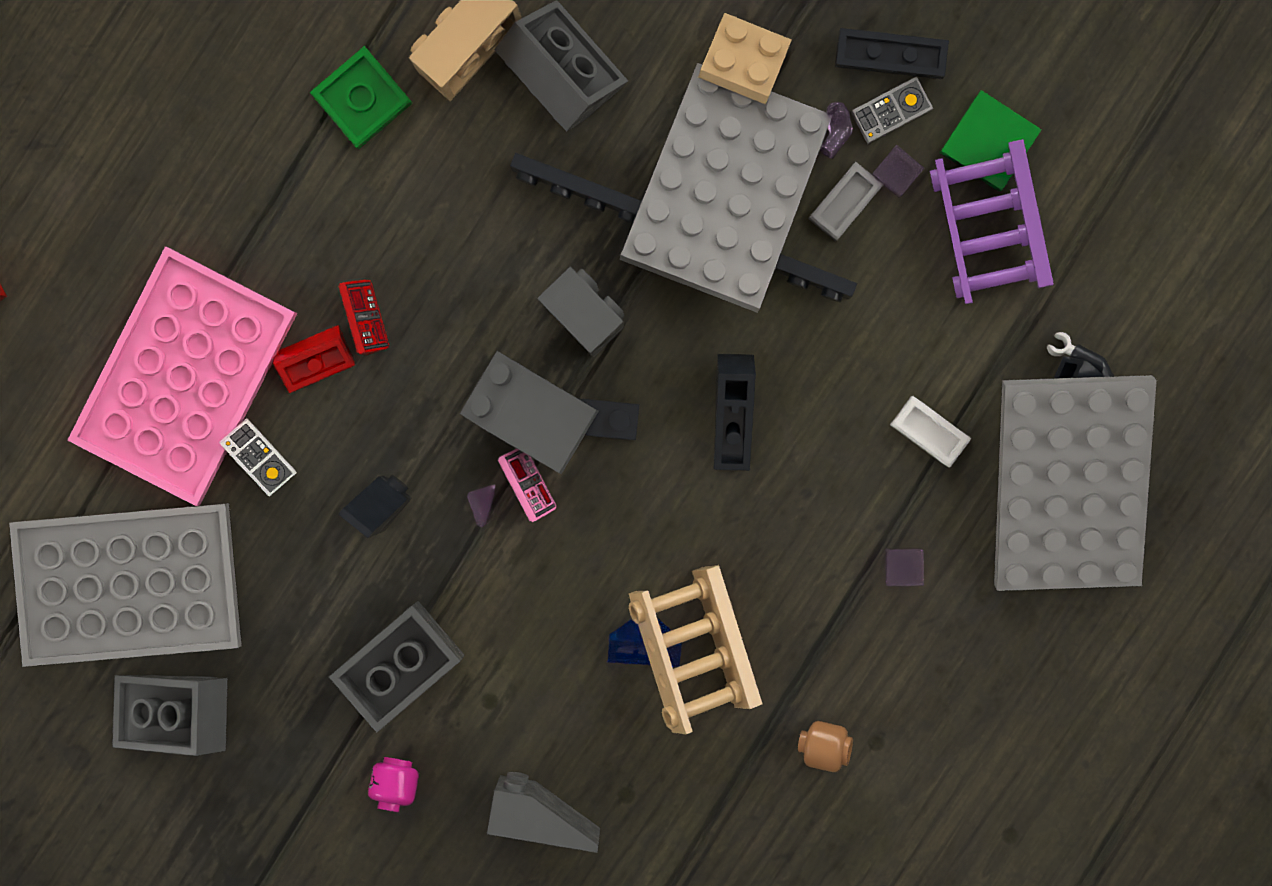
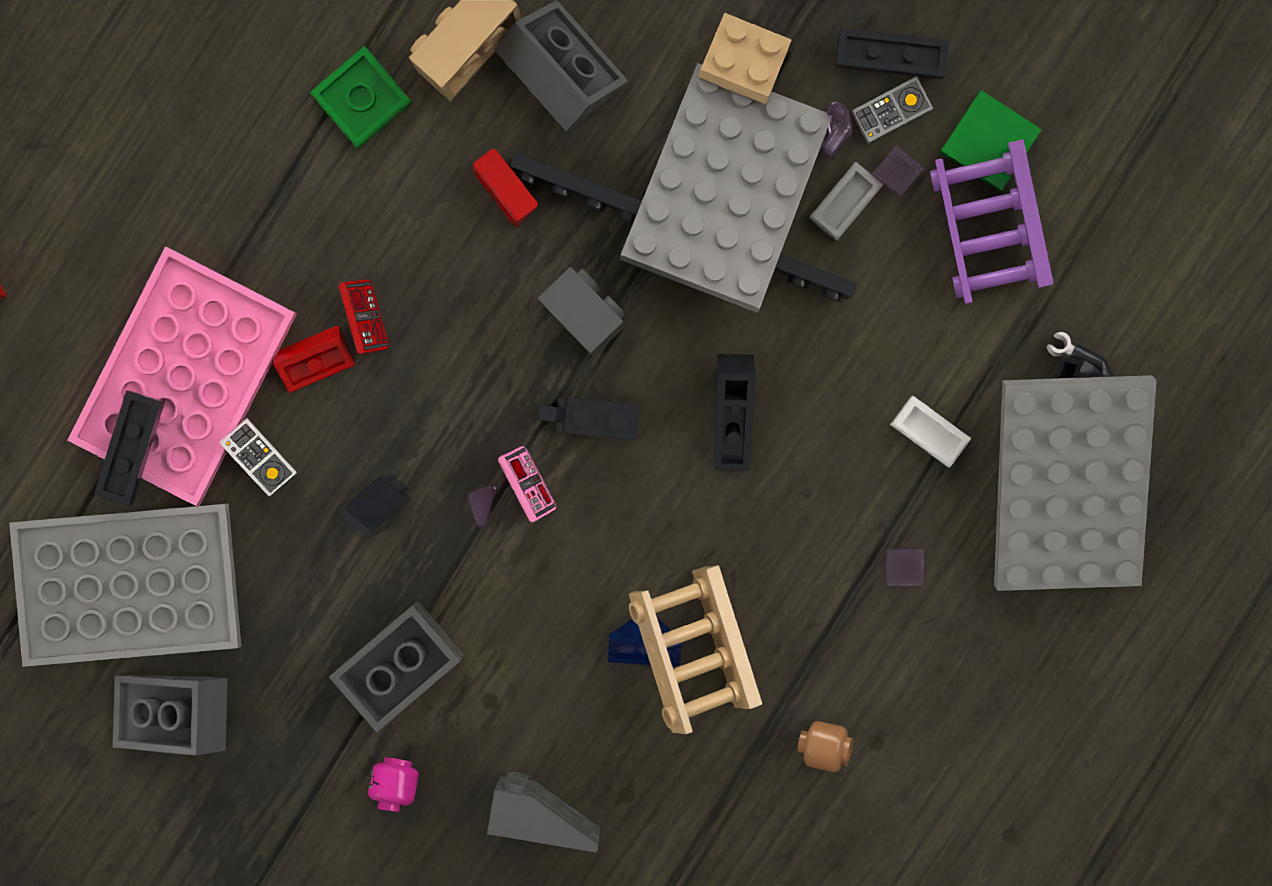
(129, 448): none -> black plate
(504, 187): none -> red slope
(529, 412): dark grey slope -> none

